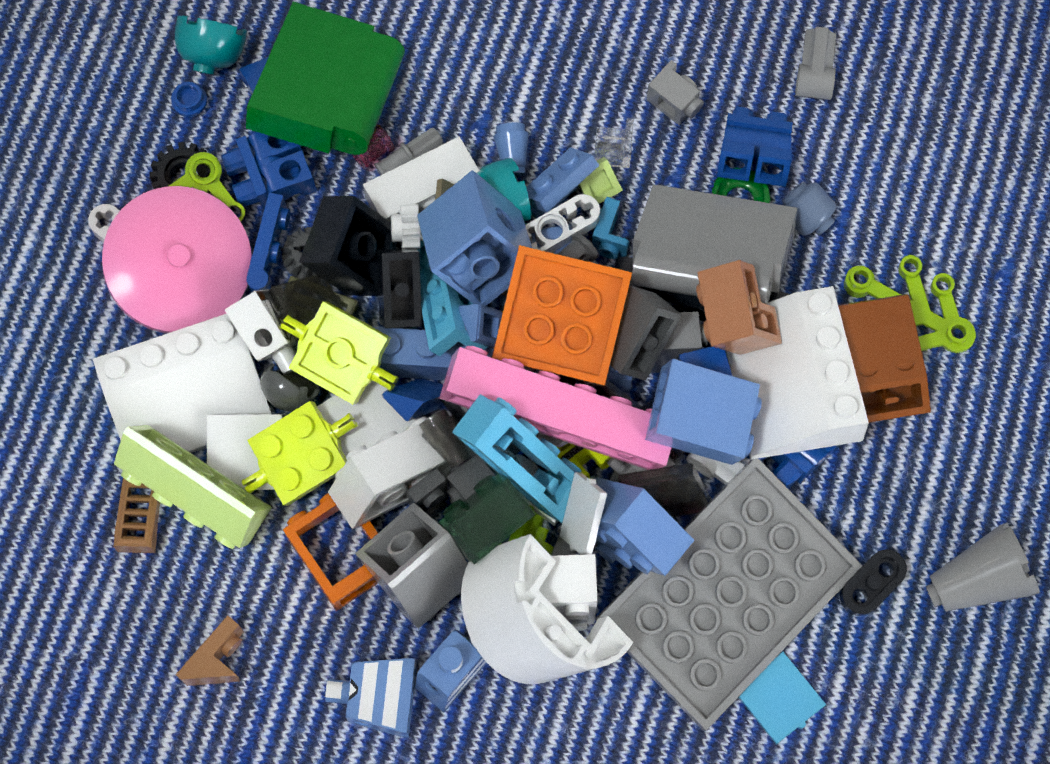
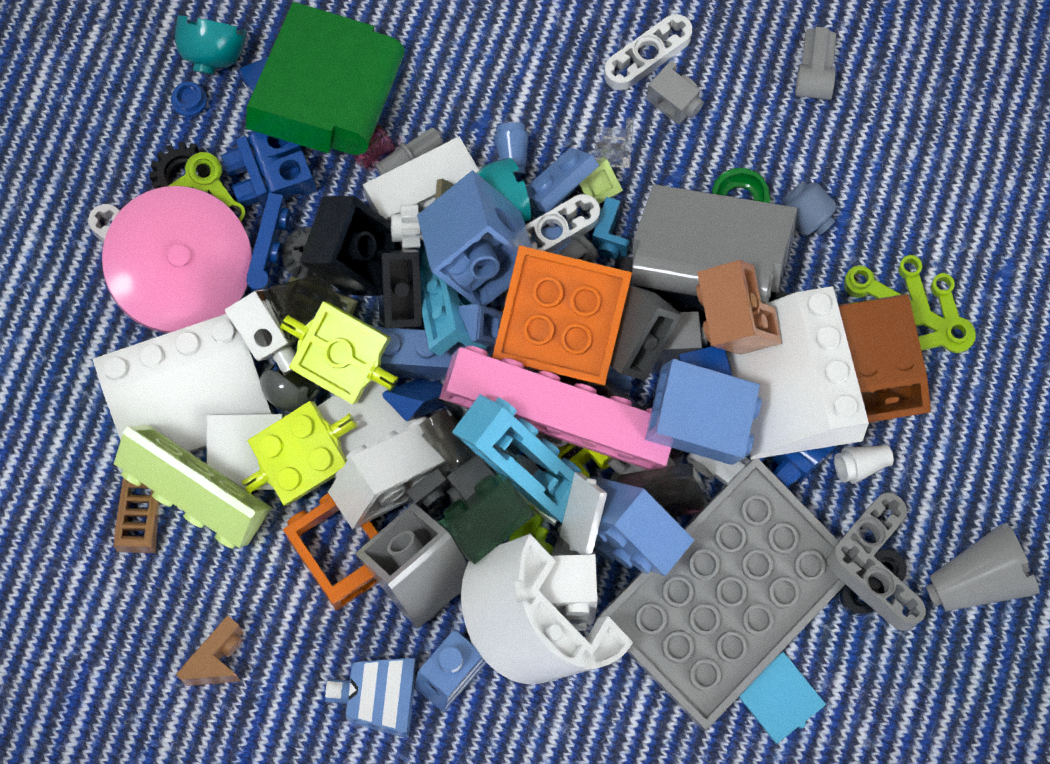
(653, 37): none -> white beam
(759, 141): blue hips -> none
(860, 462): none -> white cone
(863, 556): none -> light grey beam

